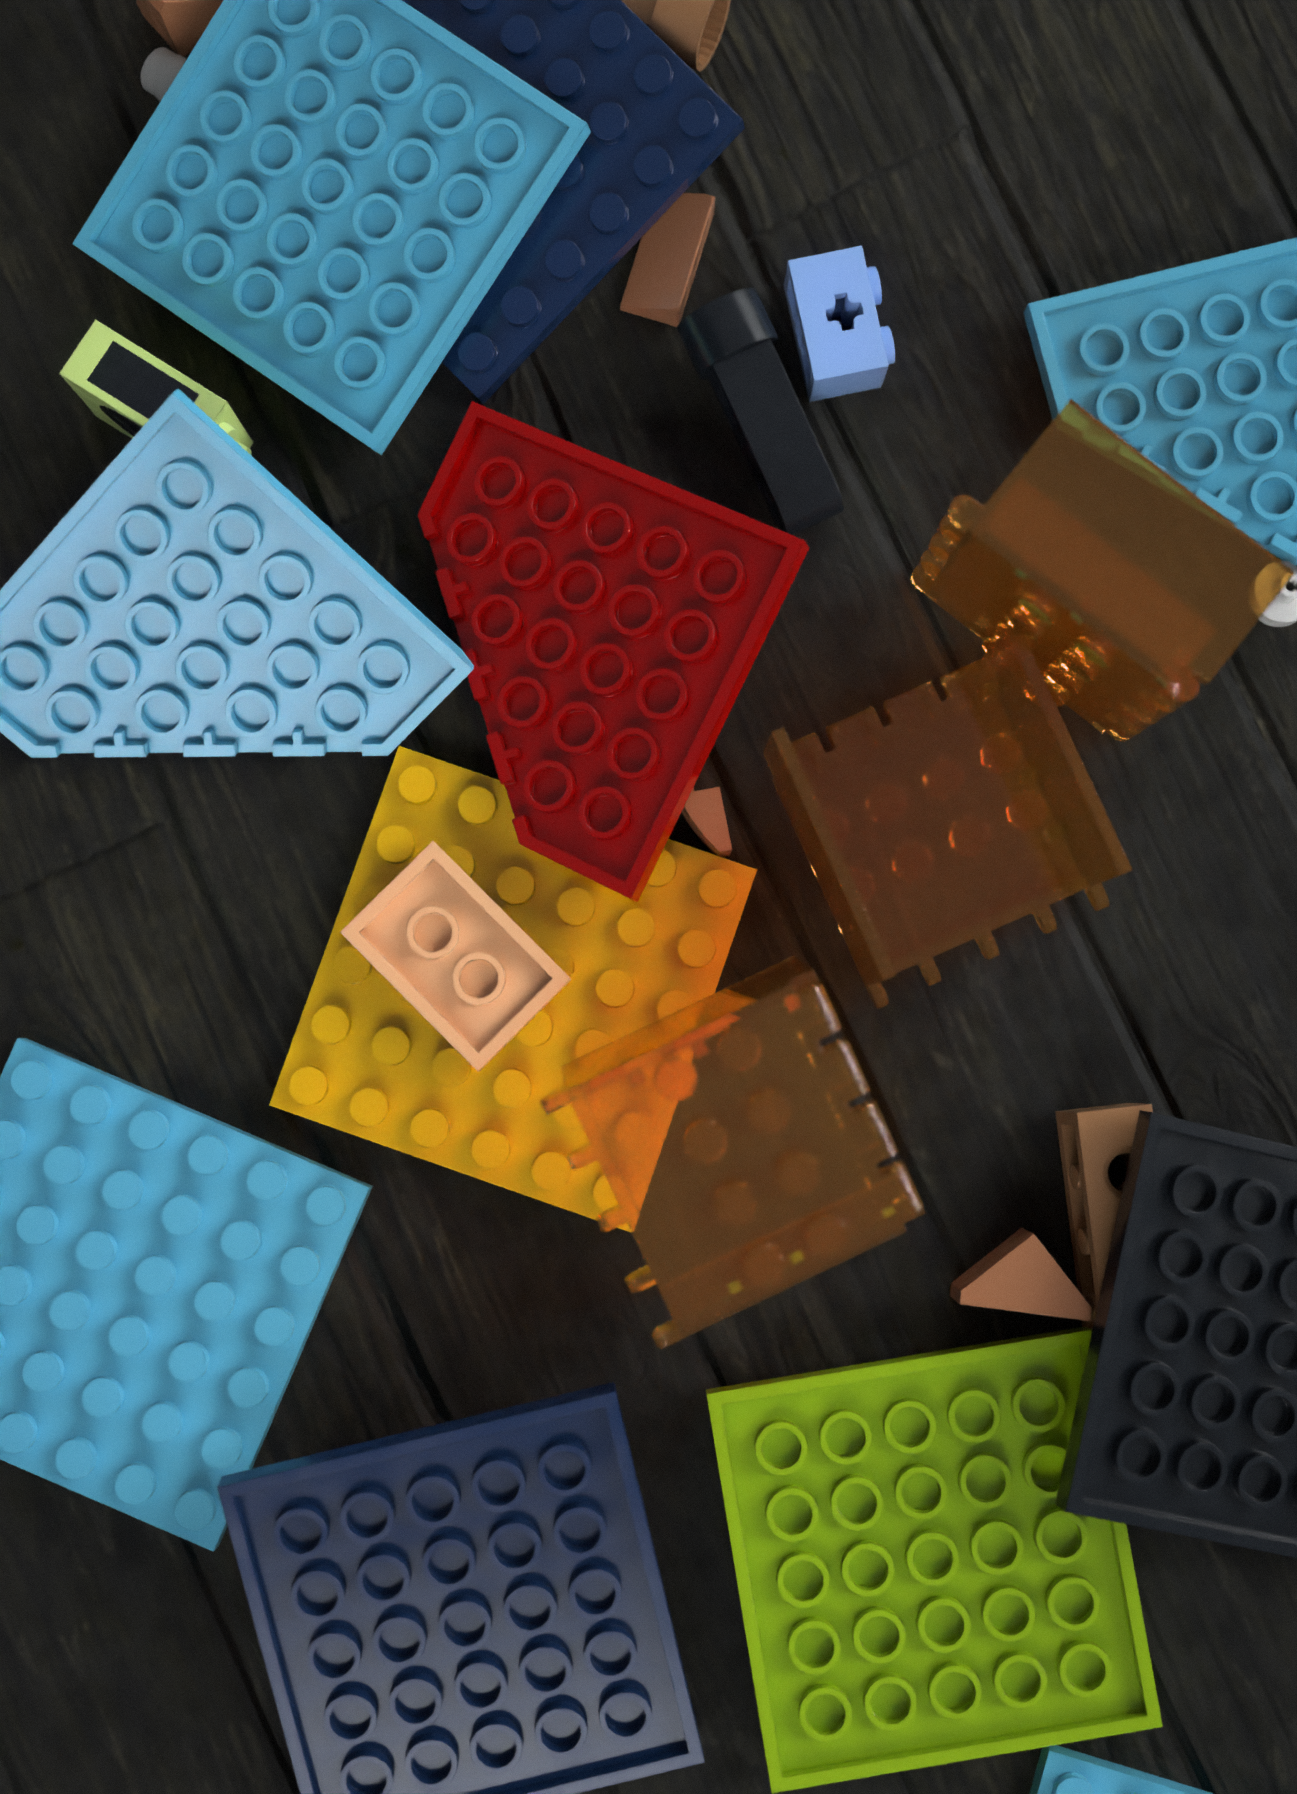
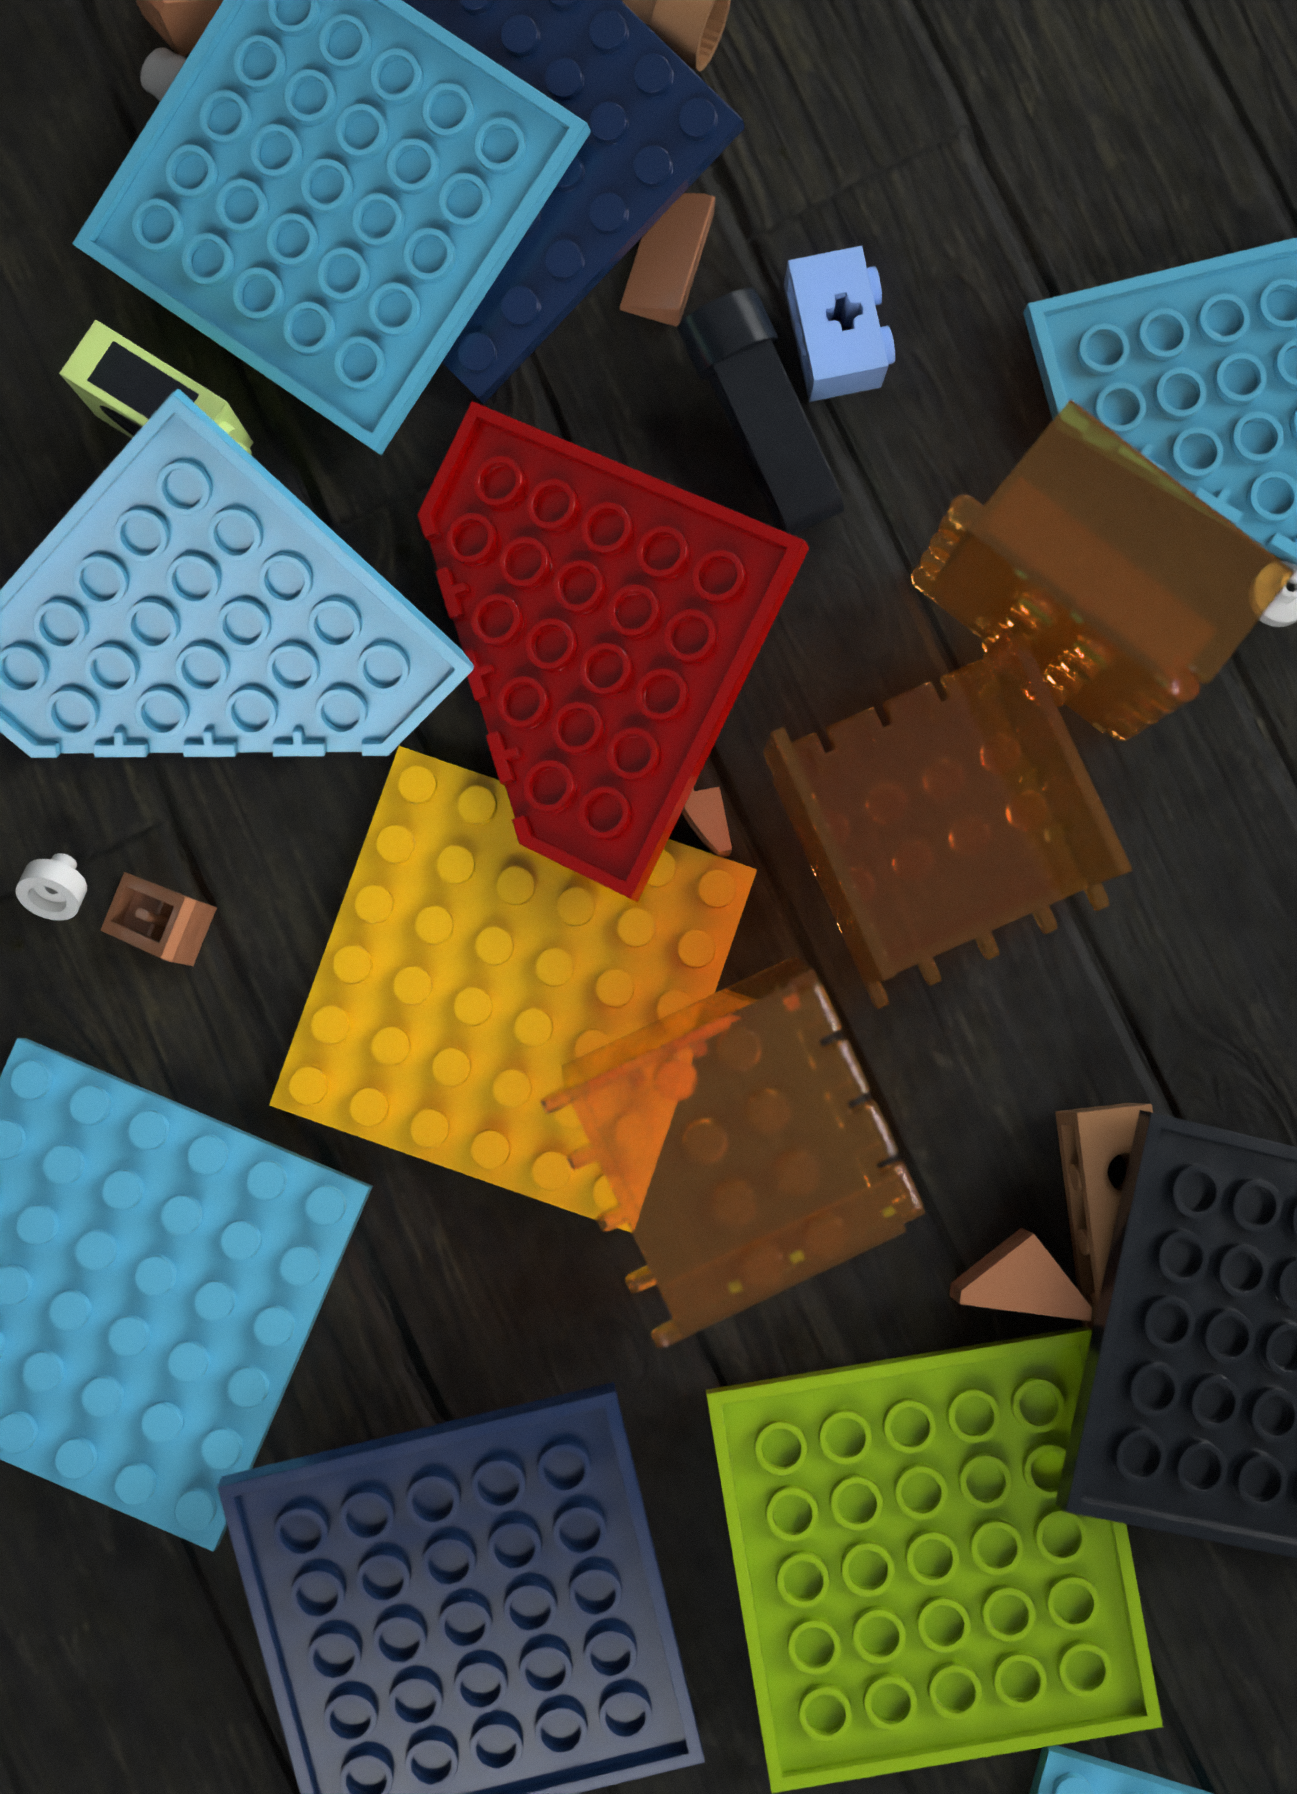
(52, 887): none -> white tile
(158, 920): none -> nougat slope
(455, 956): light nougat plate -> none

